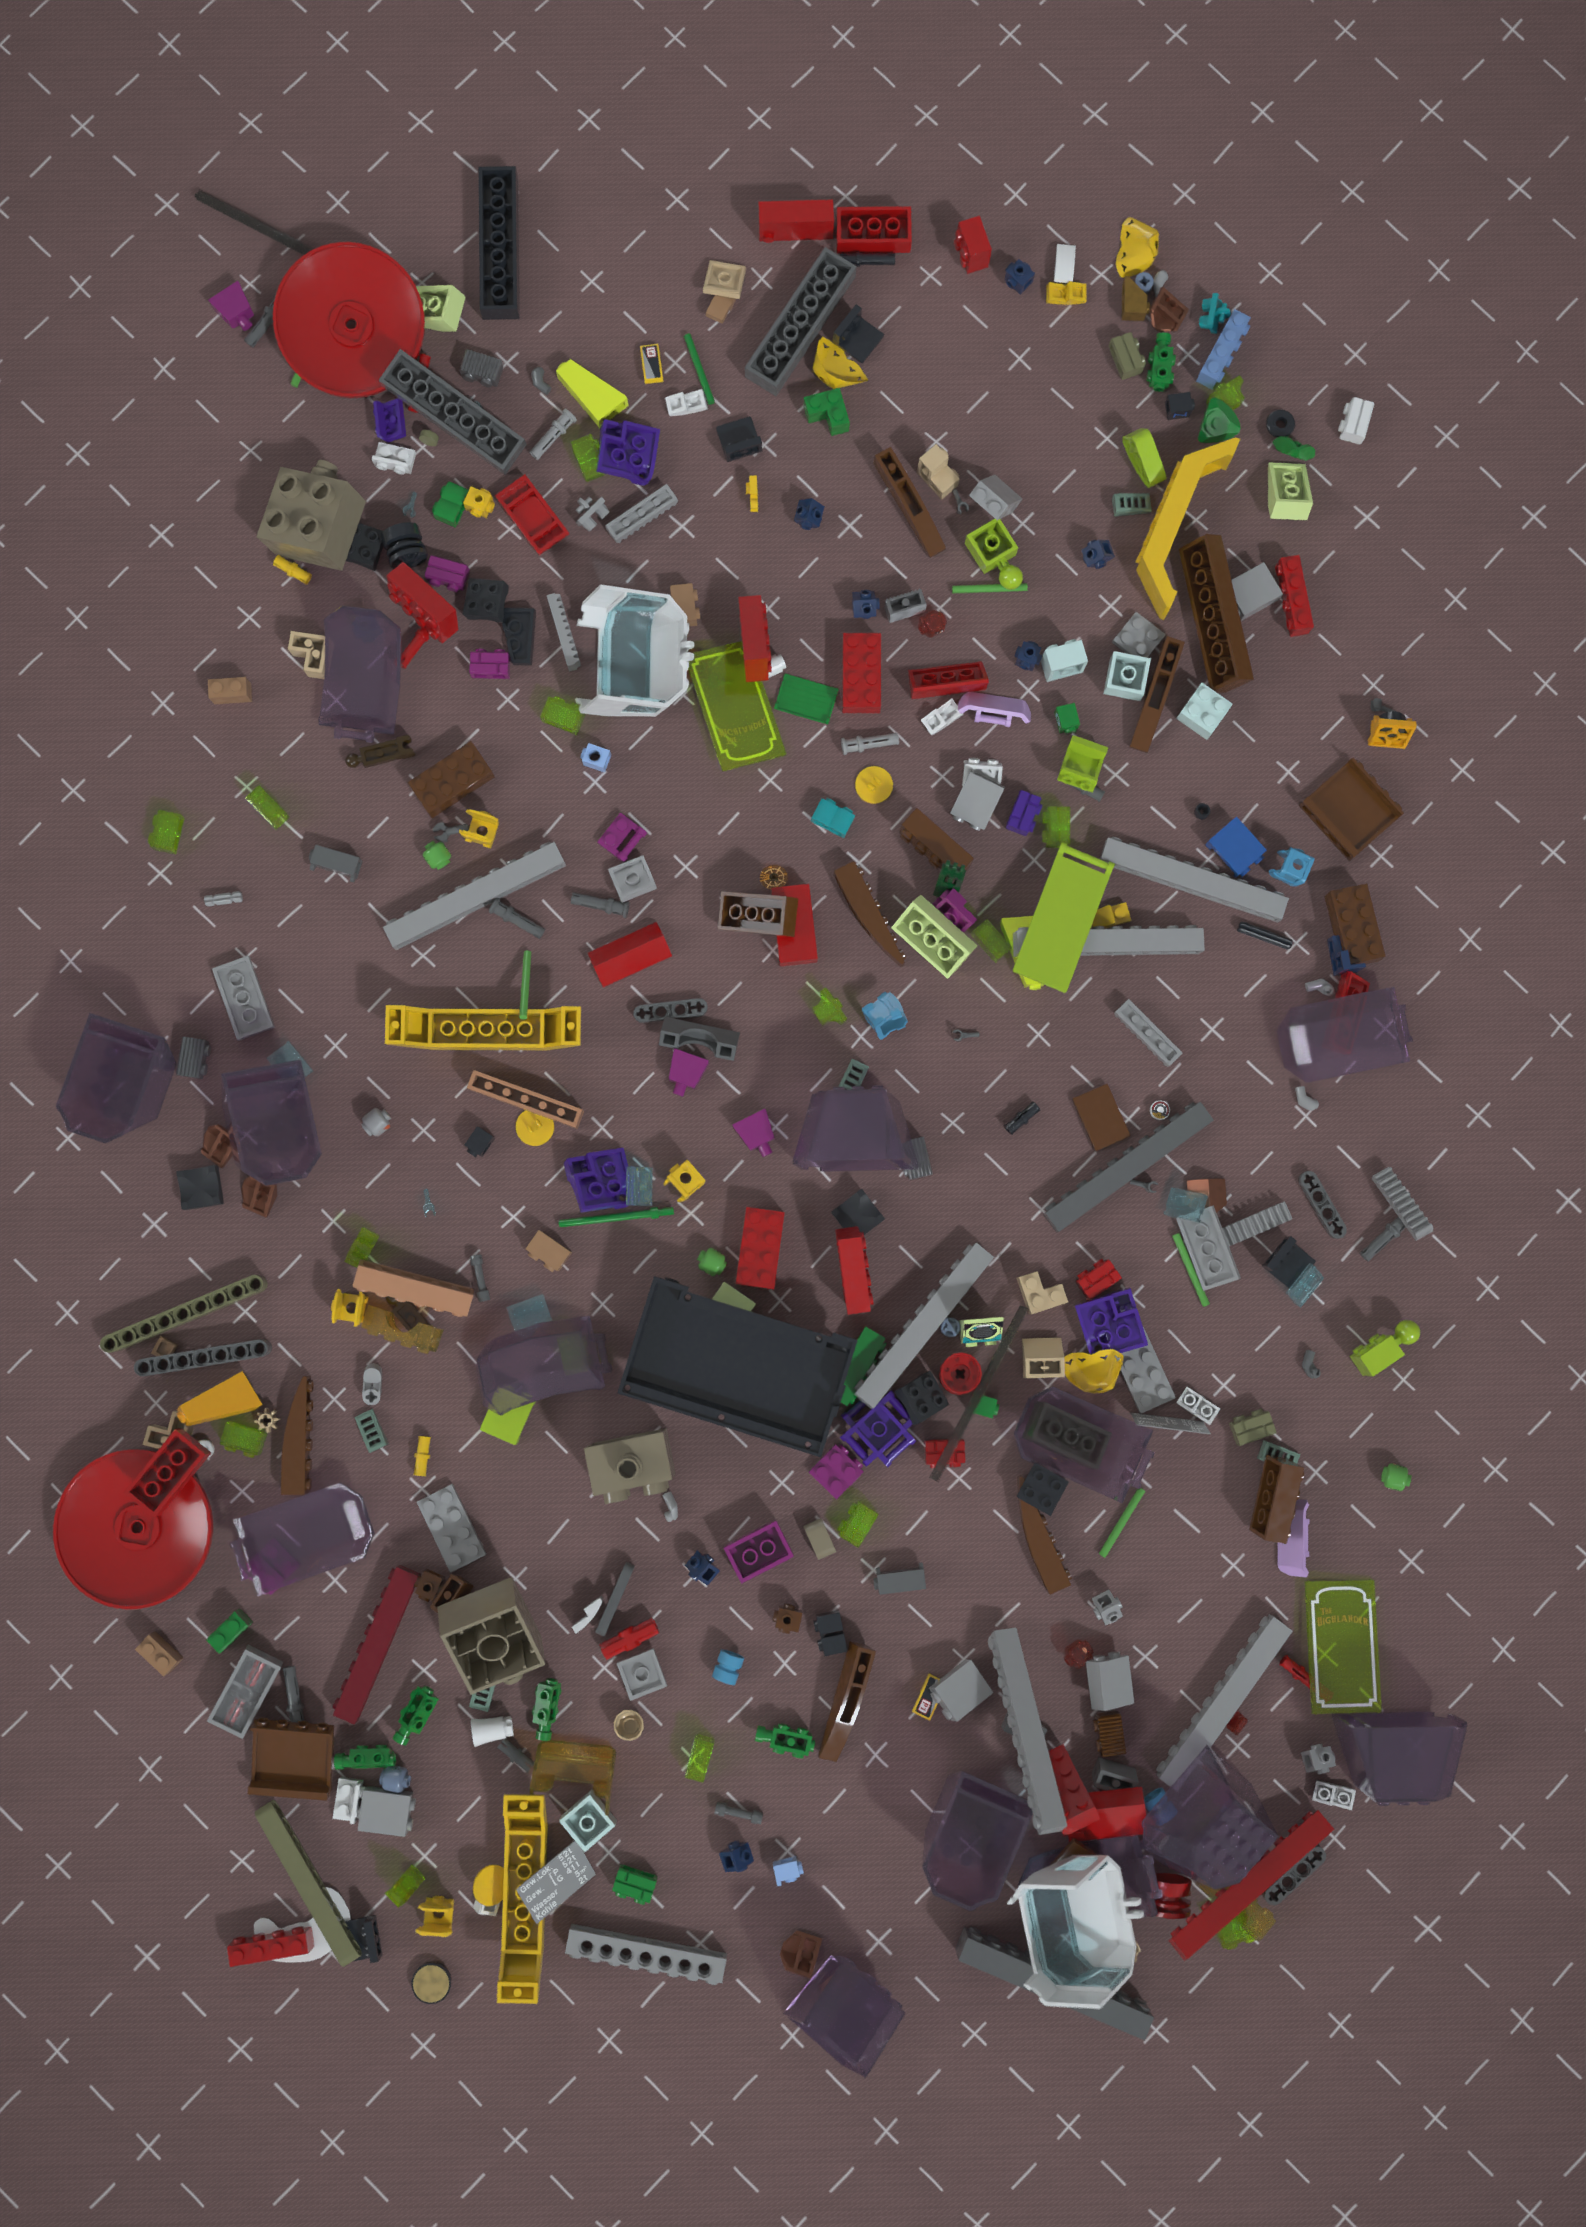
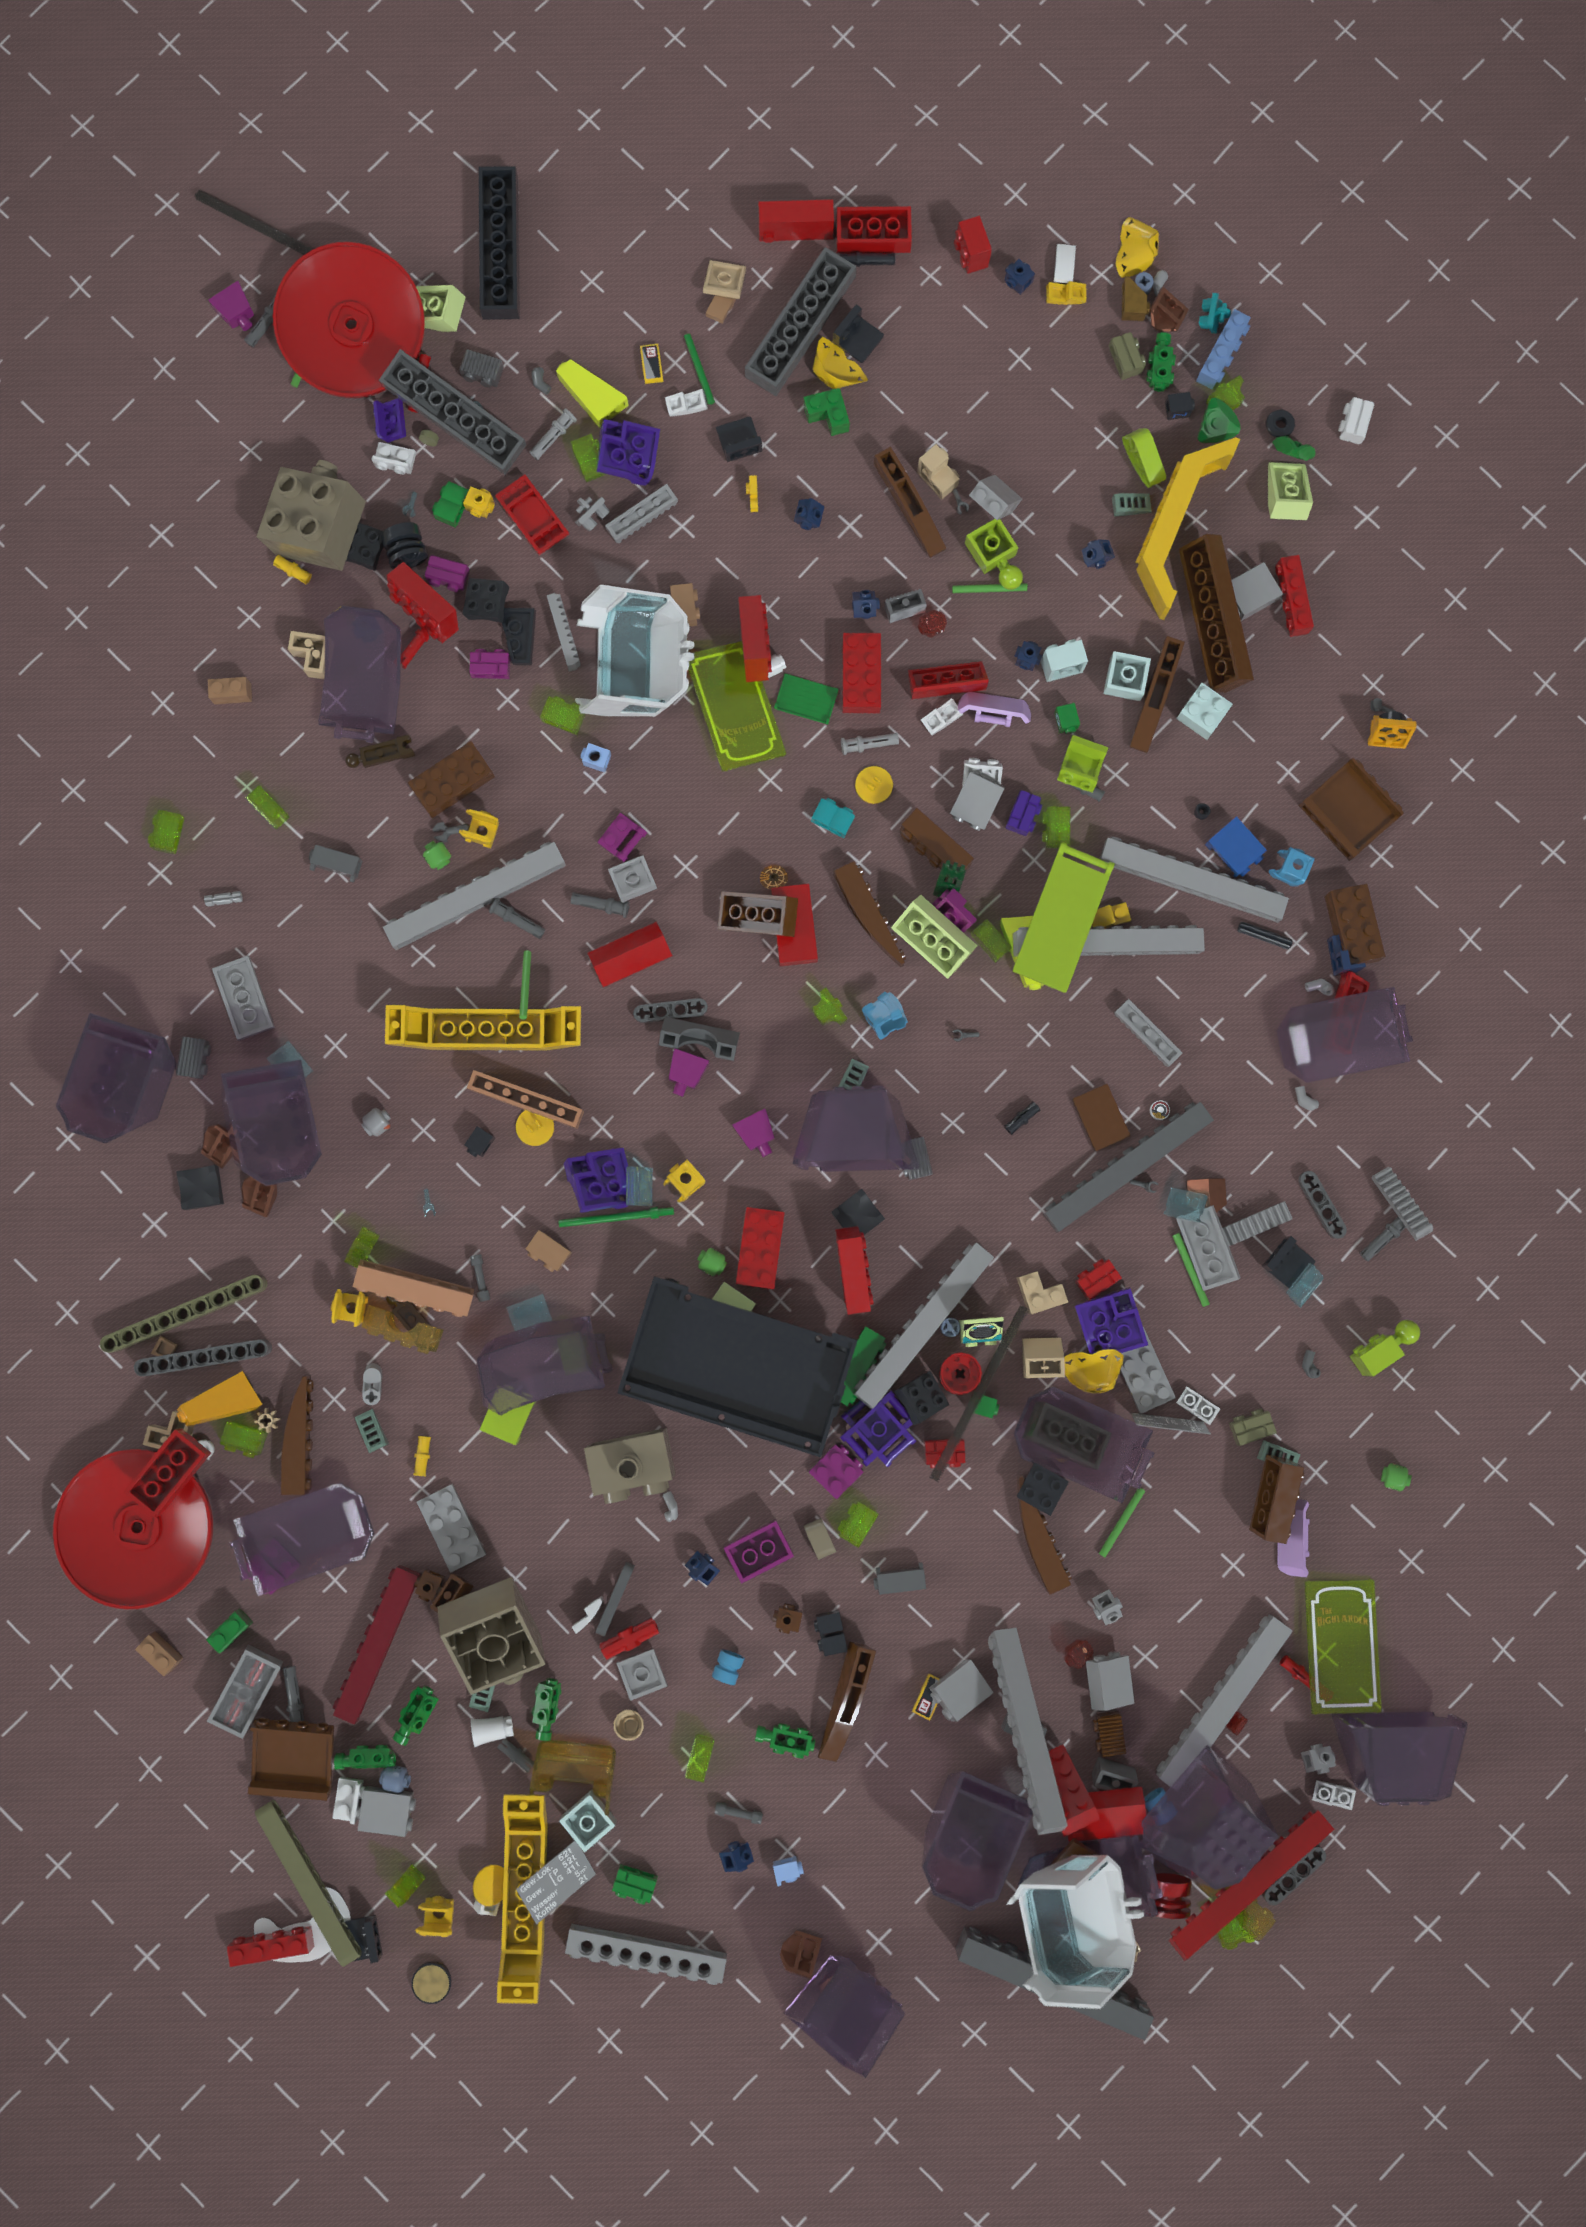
(1138, 637): light grey plate -> none

